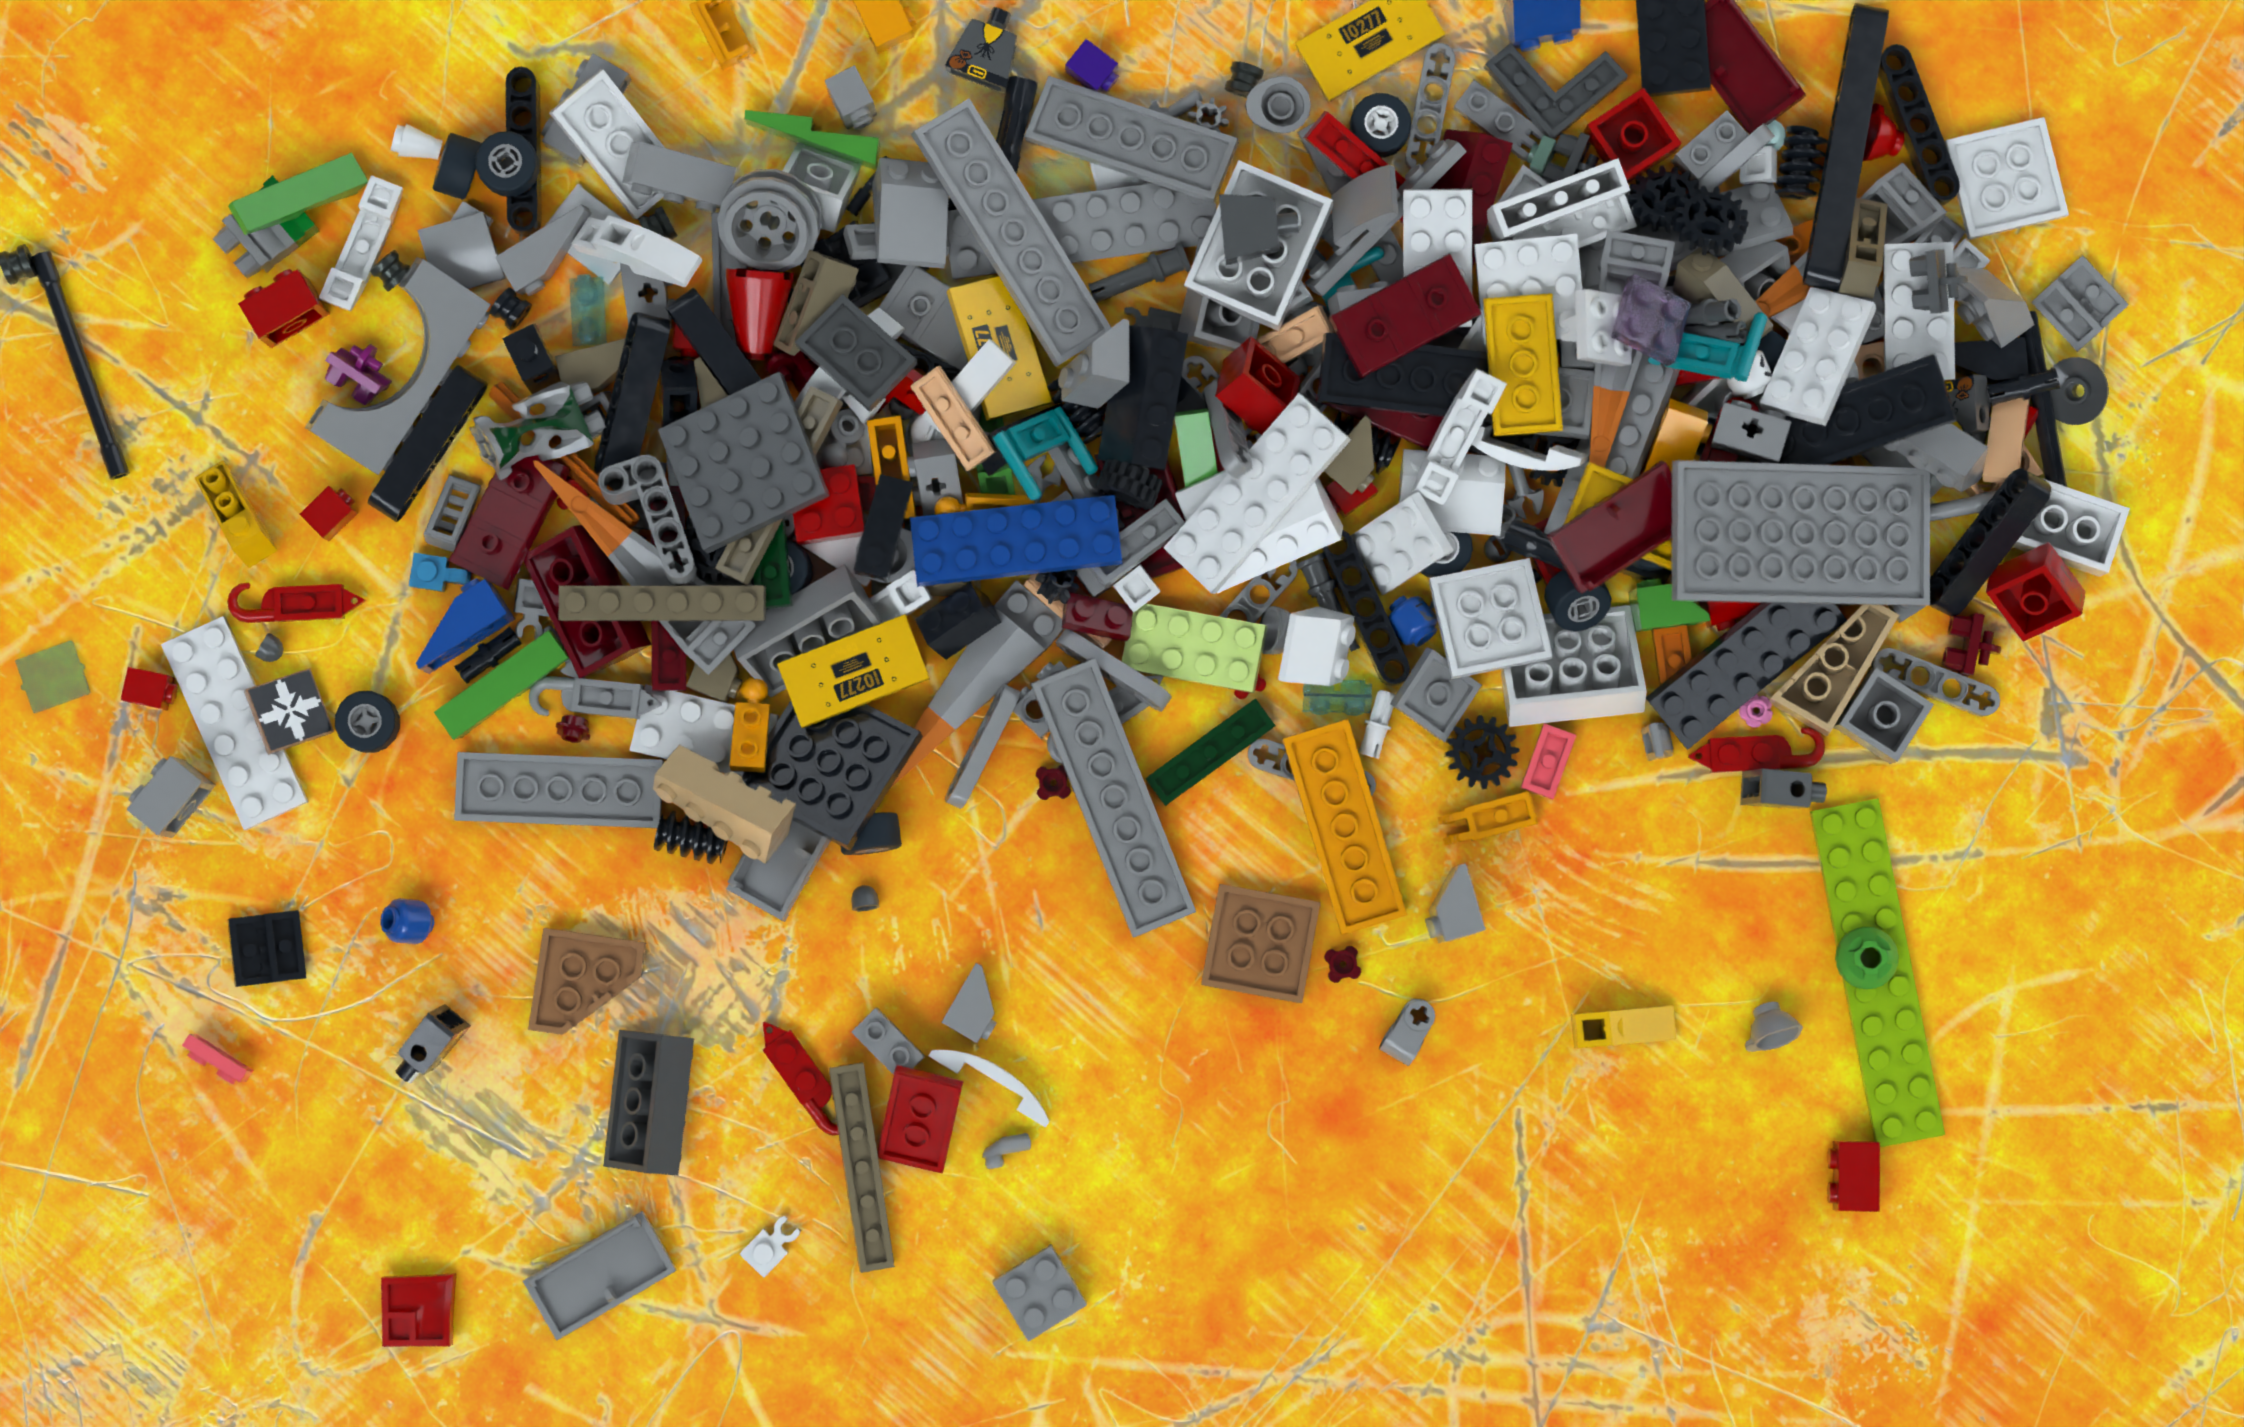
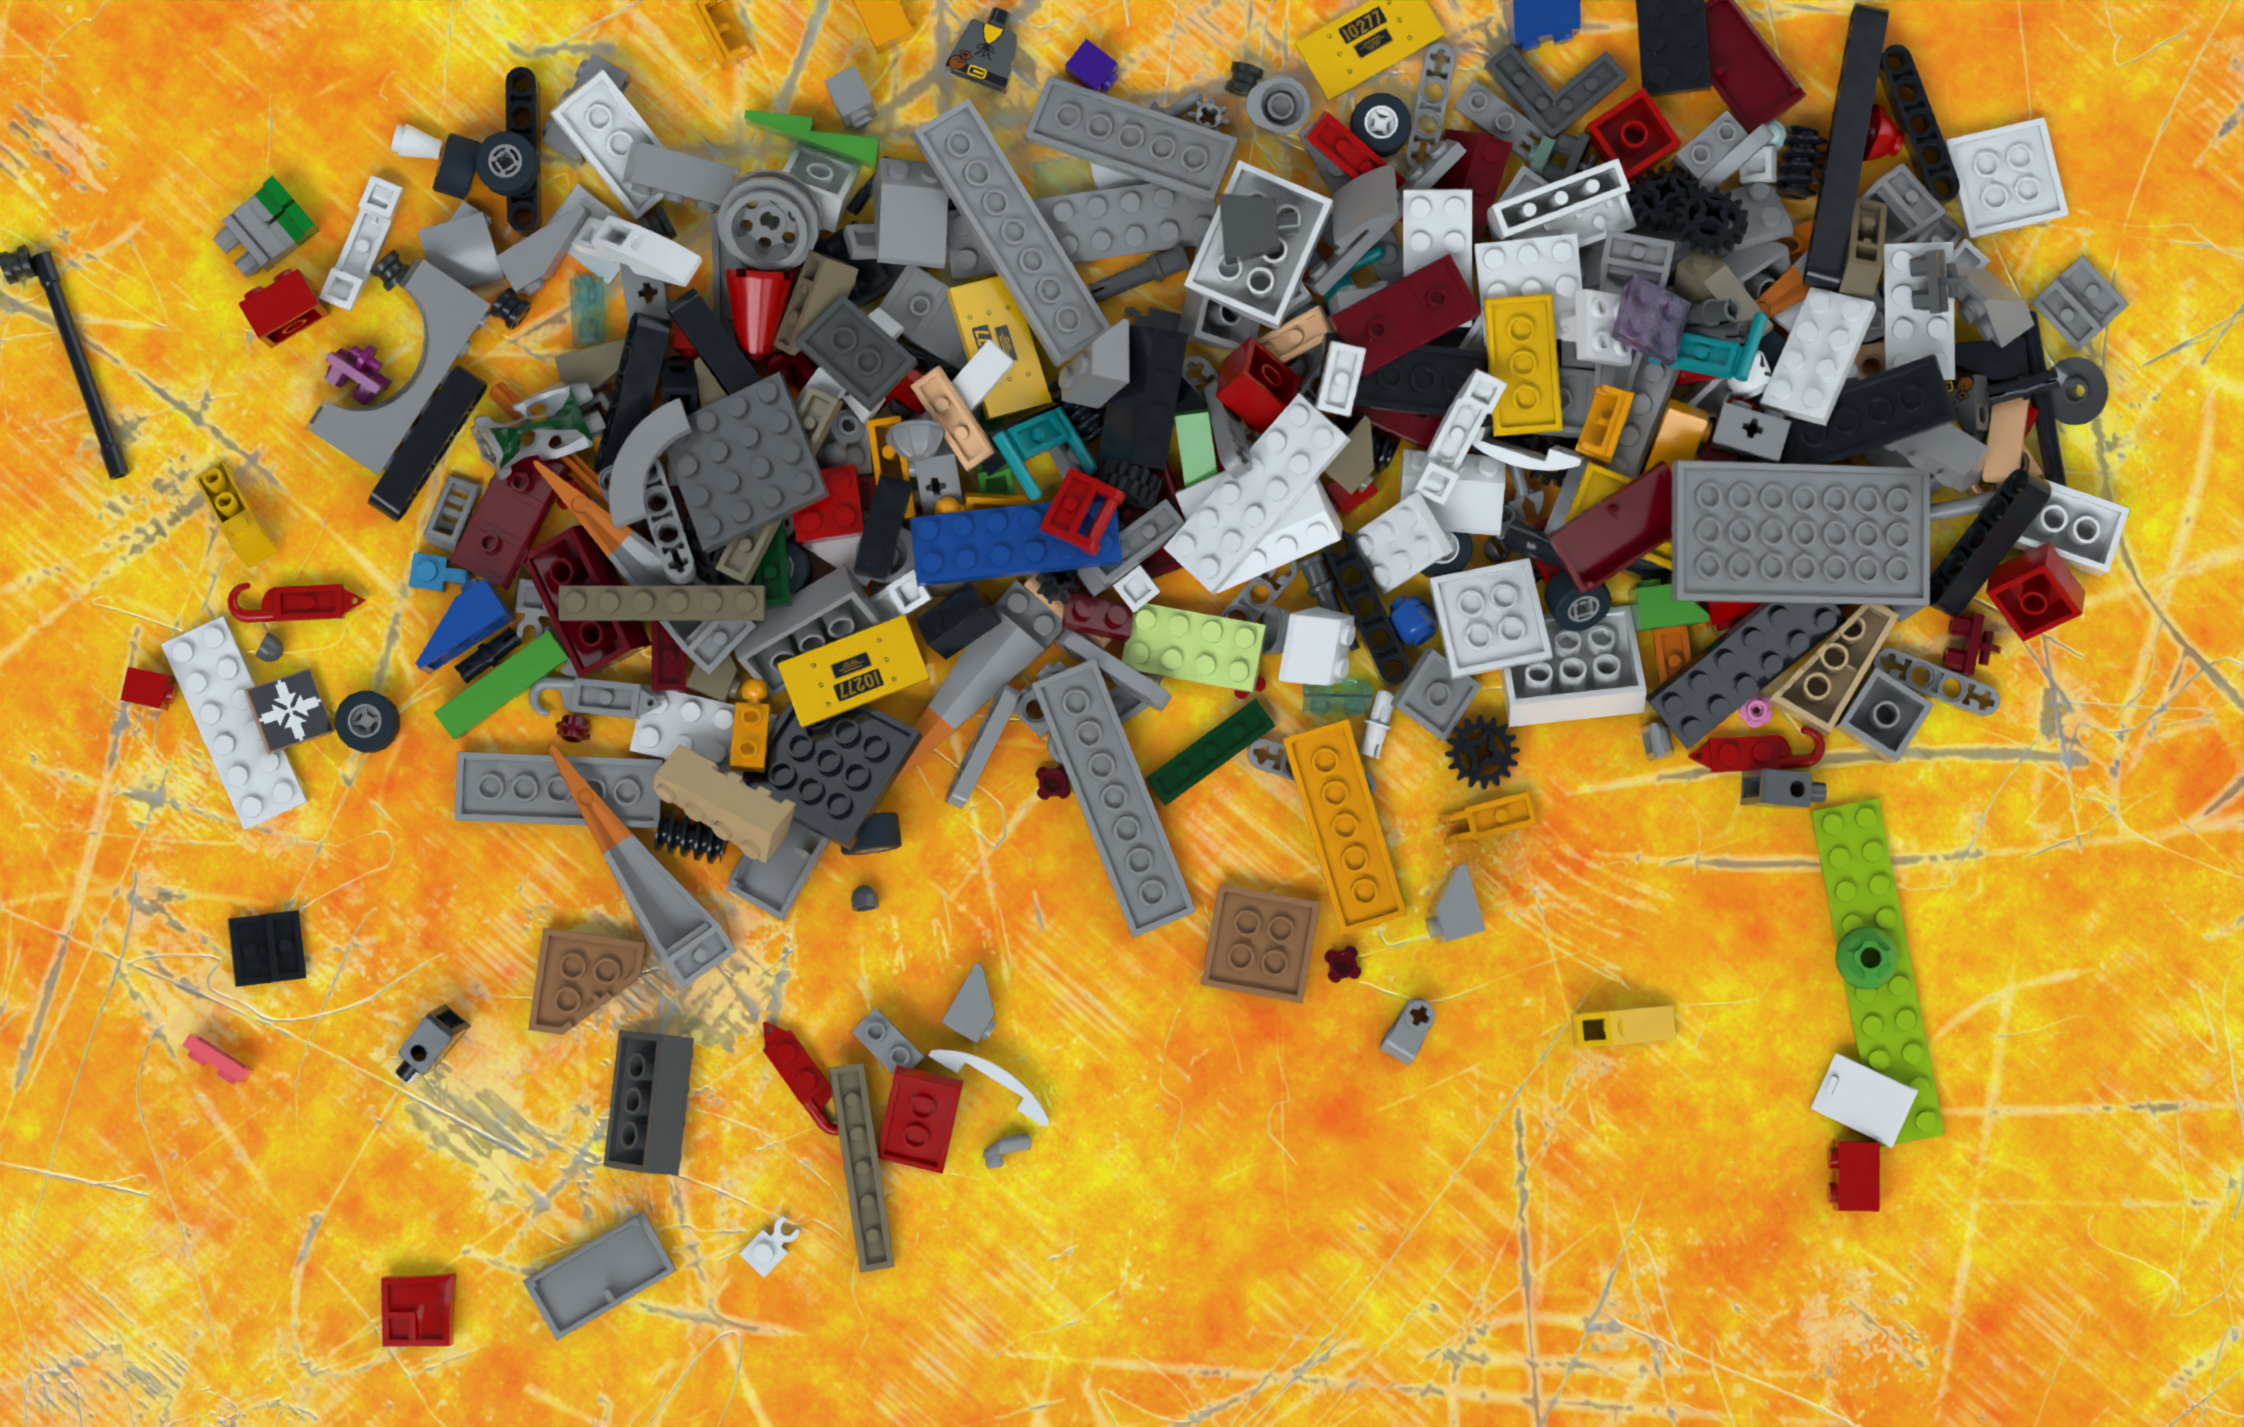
(53, 676): clear light blue piece -> none
(169, 796): light grey brick -> none
(298, 194): bright green slope -> none
(329, 512): red brick -> none
(407, 921): blue head -> none
(532, 358): black torso -> none
(636, 457): none -> light grey tile
(672, 921): none -> light grey plate
(915, 439): none -> light grey piece
(1015, 115): black axle -> none
(1039, 1292): light grey brick -> none
(1053, 478): light grey bar -> none
(1072, 506): none -> red plate
(1340, 378): none -> white plate
(1548, 761): coral plate -> none
(1604, 423): none -> light orange hinge
(1772, 1028): light grey piece -> none
(1864, 1099): none -> white container

